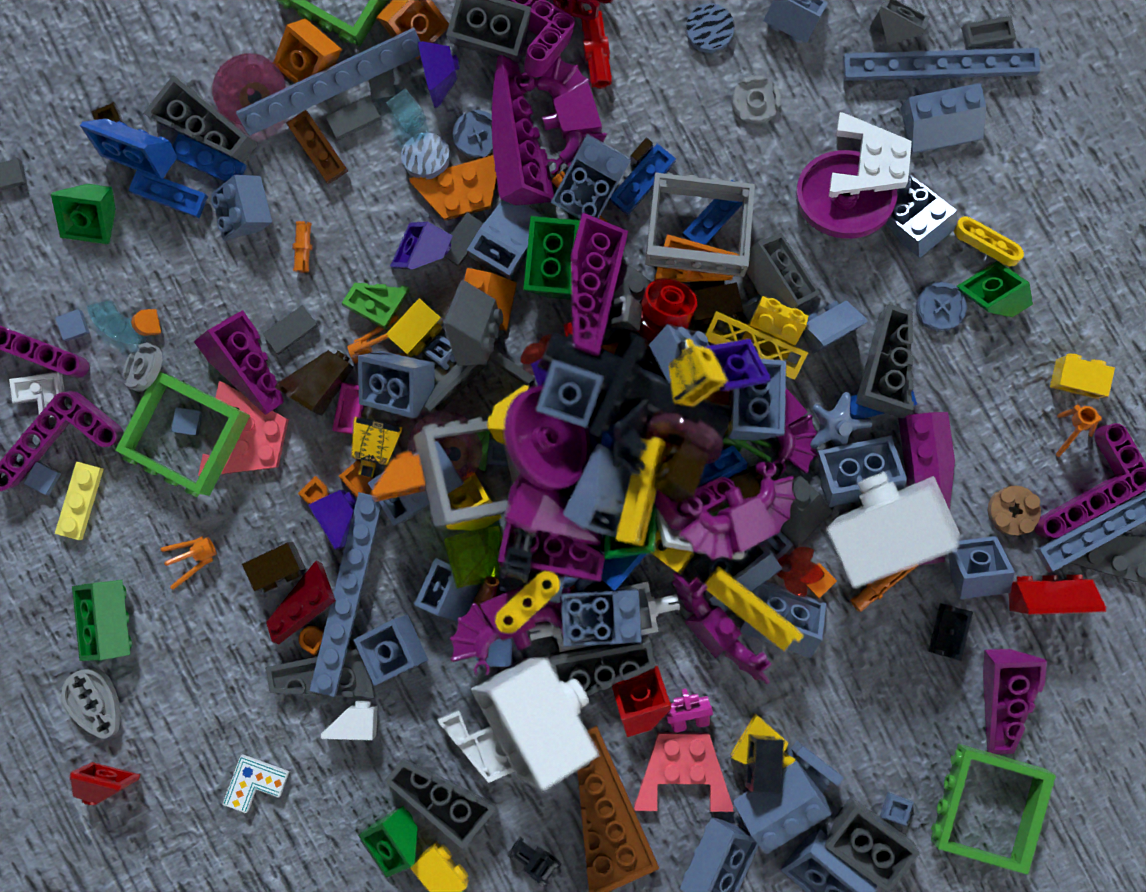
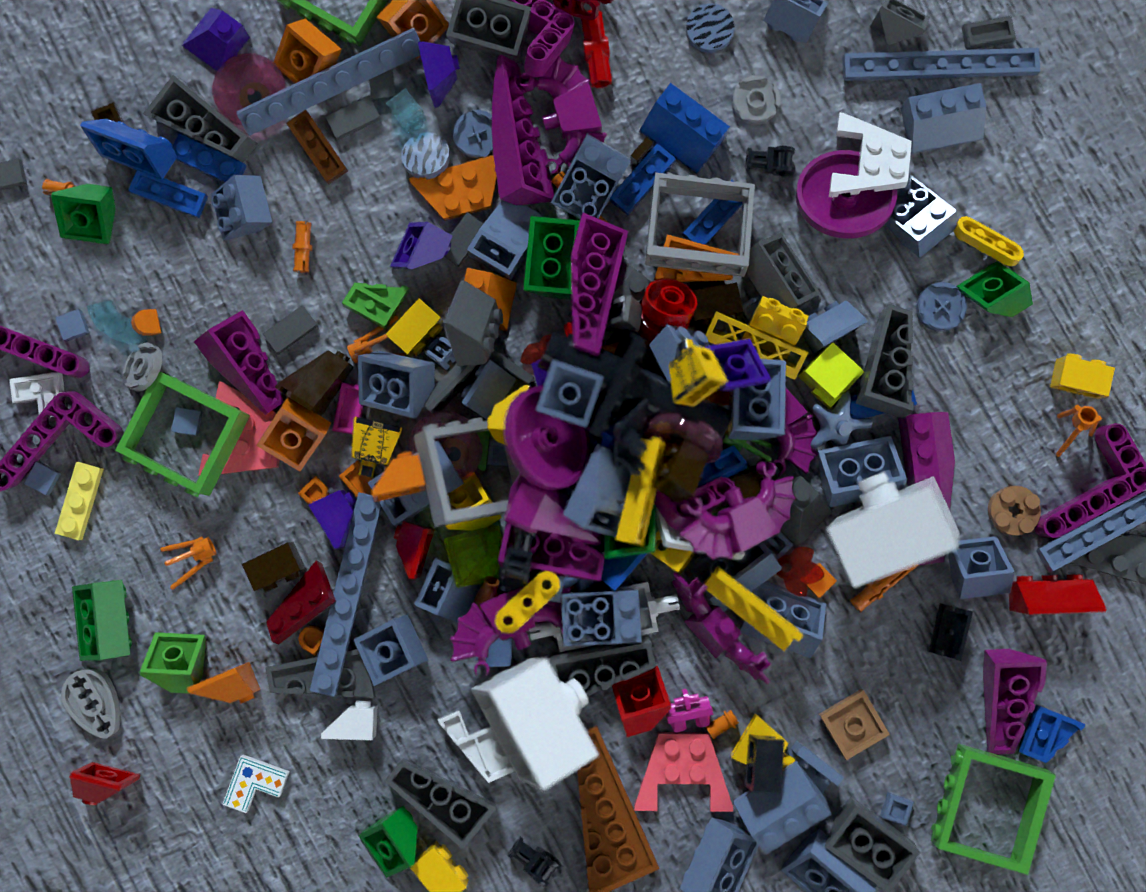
(53, 186): none -> orange pin
(175, 661): none -> bright green slope
(216, 38): none -> dark purple slope
(229, 686): none -> orange slope
(294, 434): none -> orange slope
(413, 546): none -> red slope
(489, 389): none -> sand blue slope
(684, 128): none -> blue slope
(722, 724): none -> orange pin
(774, 160): none -> black connector
(830, 374): none -> neon yellow plate
(854, 724): none -> medium nougat plate
(1047, 733): none -> blue wing

